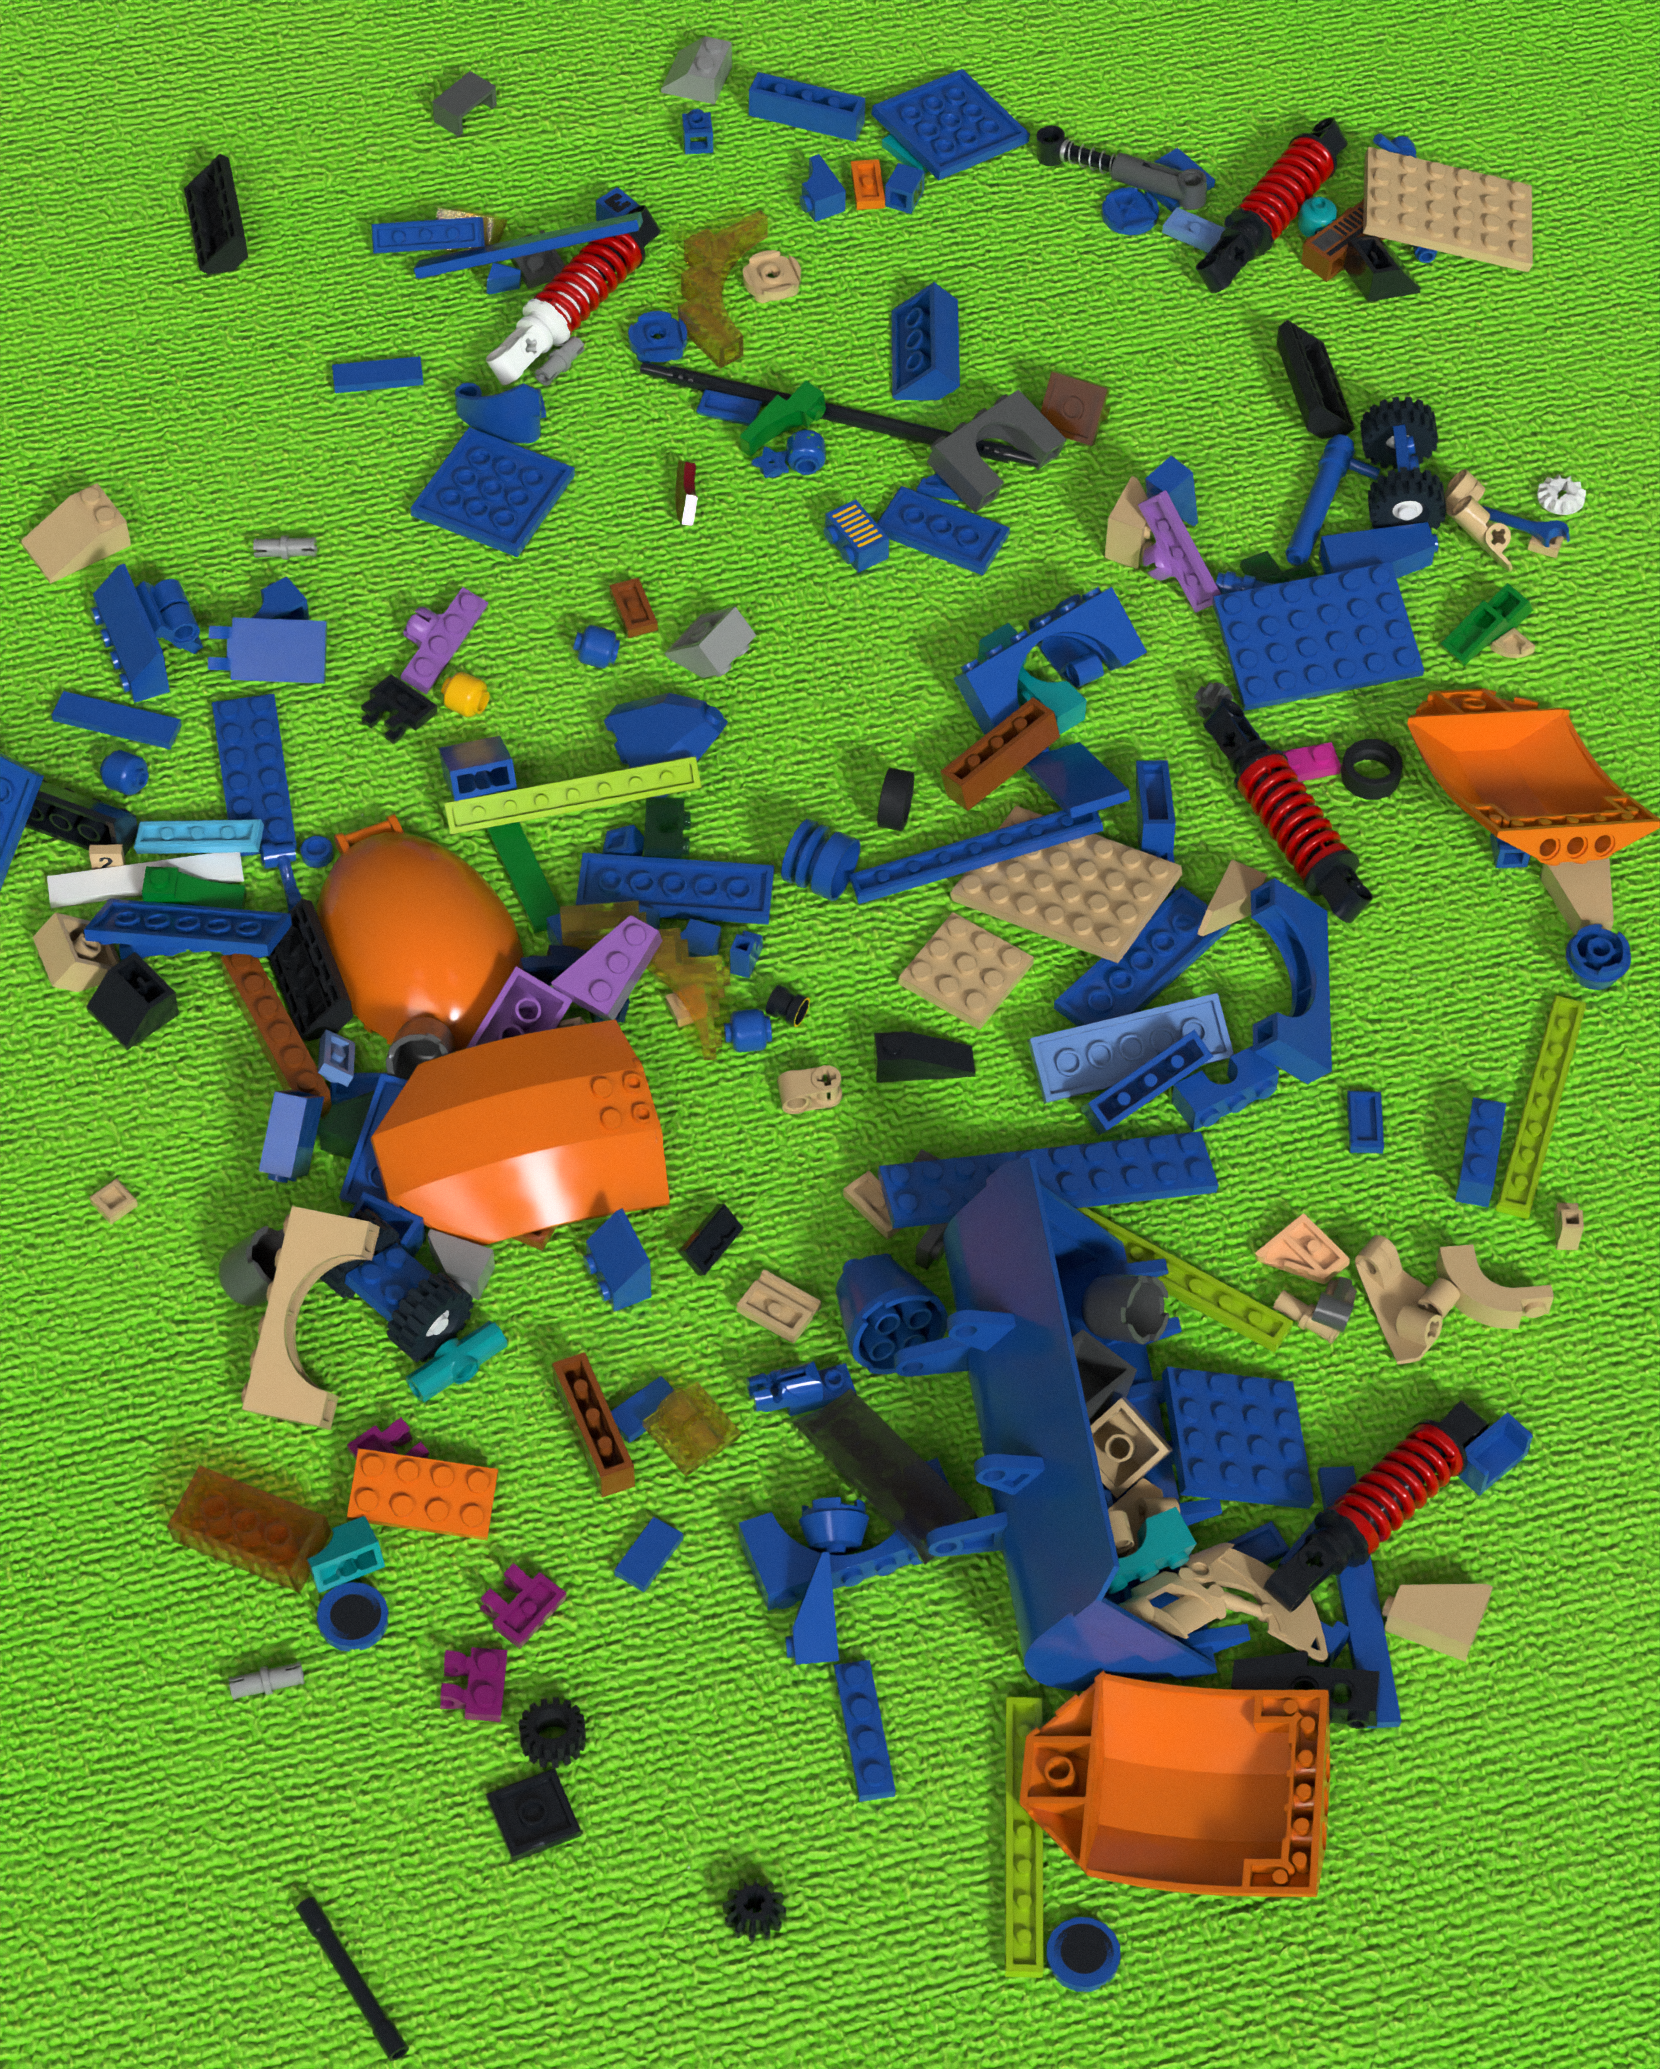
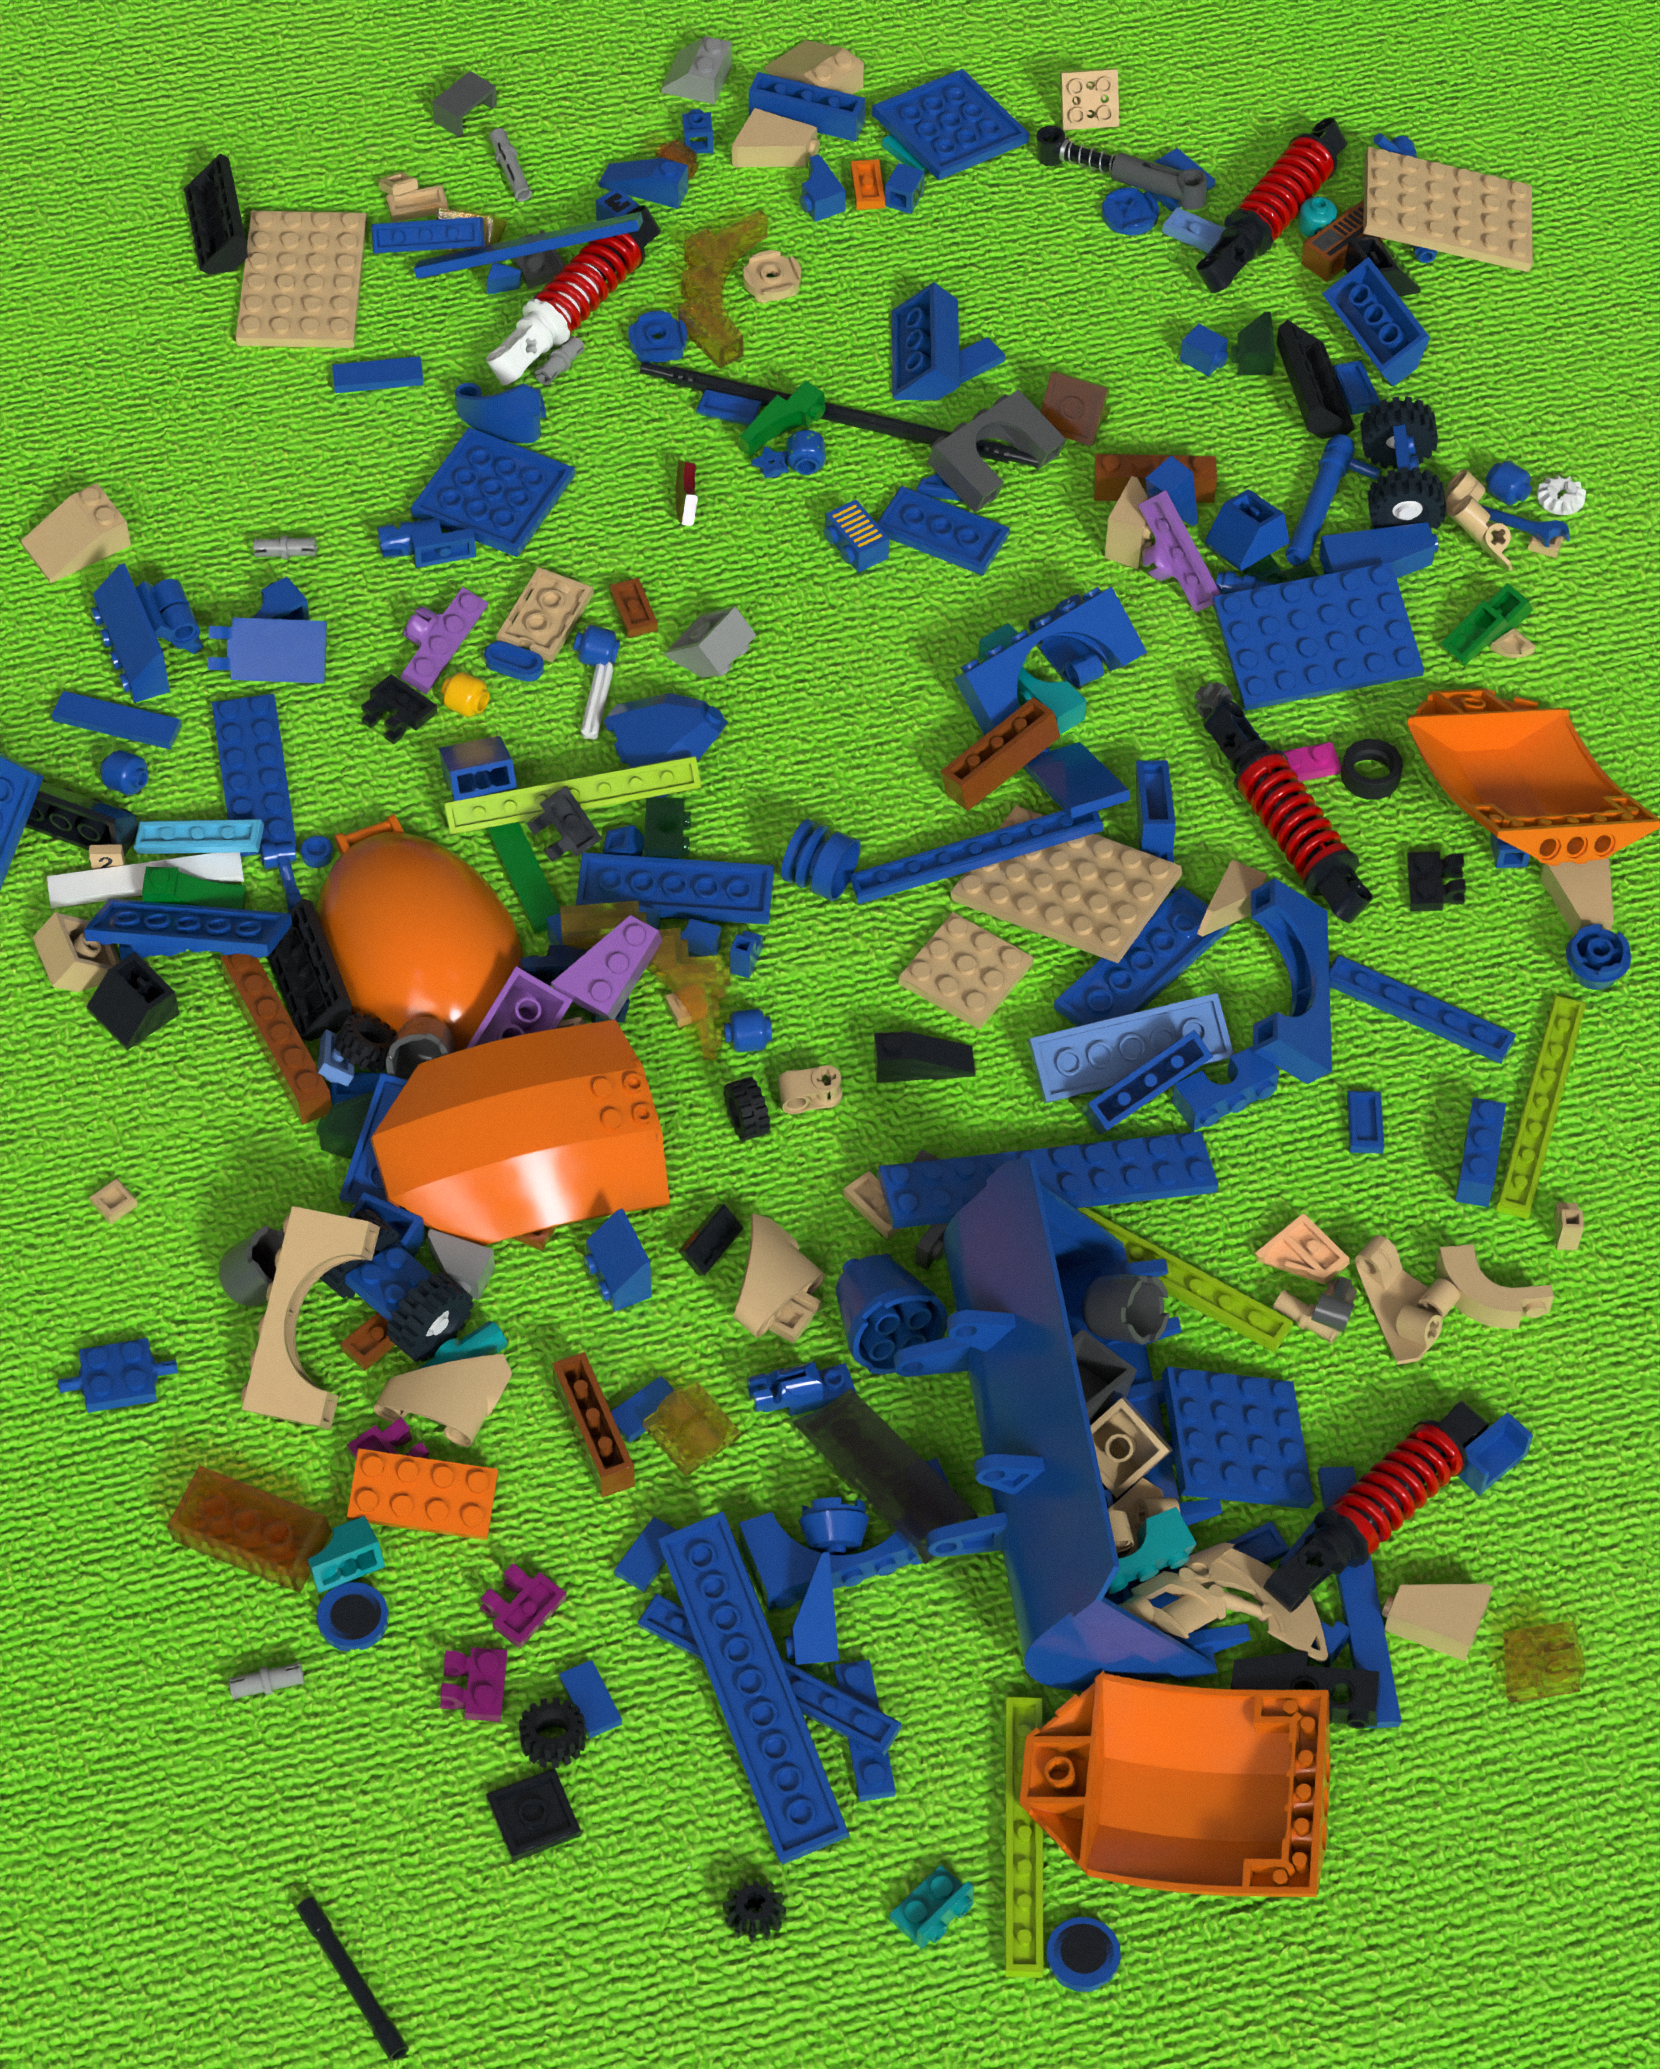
(117, 1375): none -> blue plate
(290, 1135): brick -> none
(302, 279): none -> tan plate
(365, 1041): none -> black tyre
(368, 1342): none -> dark orange plate
(398, 184): none -> tan tile
(416, 203): none -> tan tile
(426, 542): none -> blue plate
(450, 1393): none -> tan panel
(506, 156): none -> light grey pin
(514, 661): none -> blue tile
(547, 614): none -> tan piece
(570, 821): none -> black plate
(590, 1694): none -> blue tile
(596, 701): none -> white axle
(649, 179): none -> blue slope
(680, 153): none -> clear orange head
(746, 1108): none -> black tyre
(753, 1689): none -> blue plate
(772, 1275): none -> tan panel
(774, 142): none -> tan slope
(787, 1005): black wheel -> none
(816, 1698): none -> blue tile
(820, 66): none -> tan slope
(895, 799): black tyre -> none
(932, 1906): none -> teal bracket
(979, 359): none -> blue tile
(1078, 85): none -> tan plate
(1115, 470): none -> dark orange brick
(1204, 350): none -> blue brick
(1247, 530): none -> blue slope
(1255, 348): none -> clear green slope
(1356, 387): none -> blue tile
(1379, 321): none -> blue slope
(1420, 1009): none -> blue tile
(1425, 880): none -> black plate
(1508, 483): none -> blue head
(1543, 1661): none -> clear yellow plate

